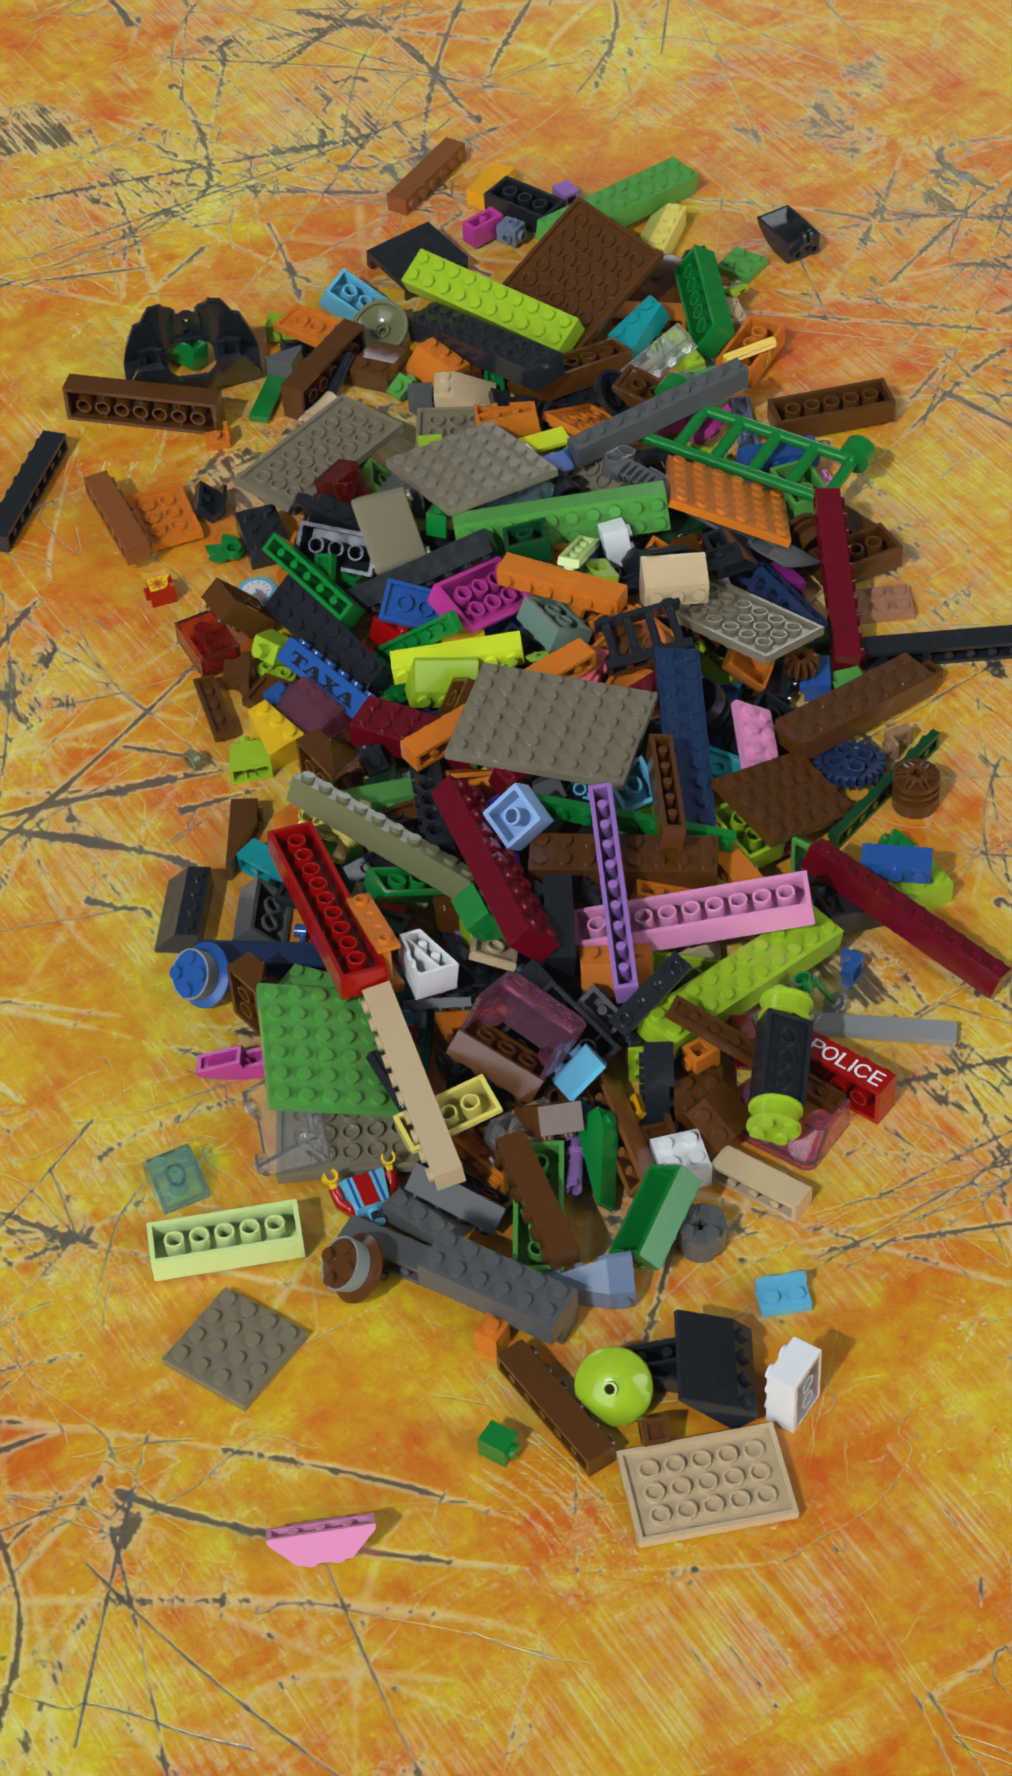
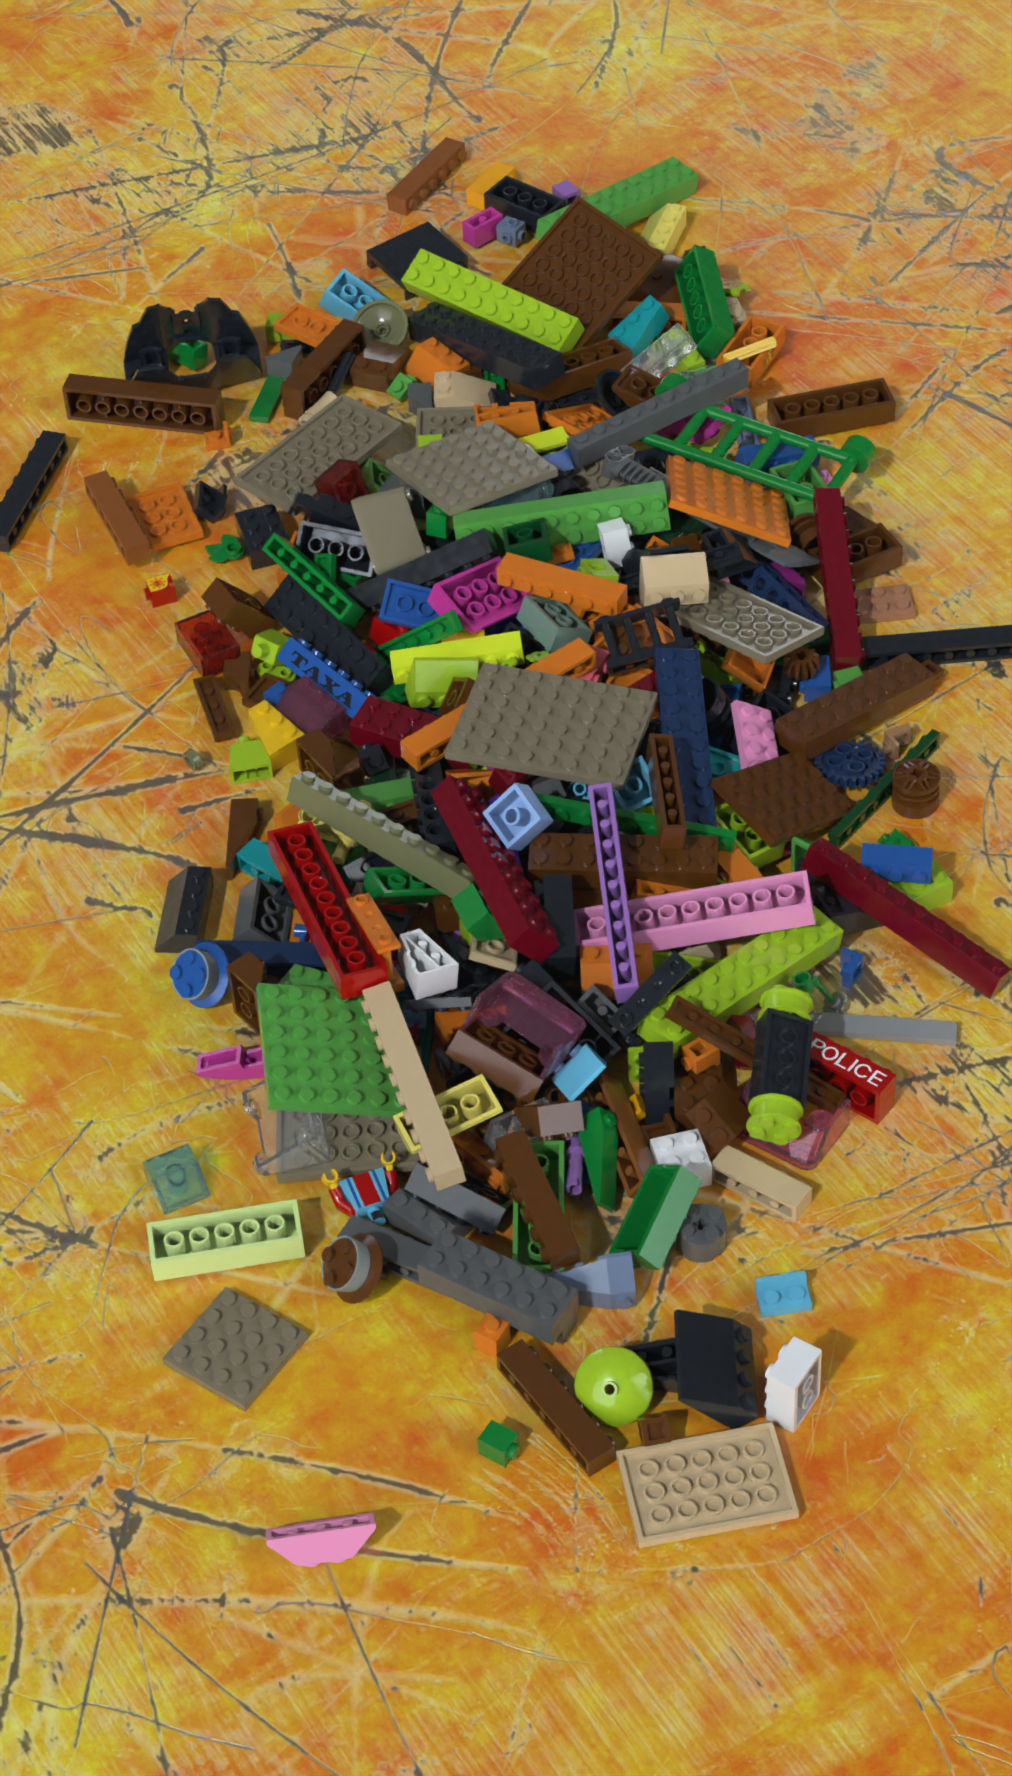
(259, 587): sticker -> none
(375, 1060): black axle -> none
(578, 552): yellowish green plate -> none
(590, 891): black piece -> none
(742, 265): bright green plate -> none
(789, 234): black piece -> none

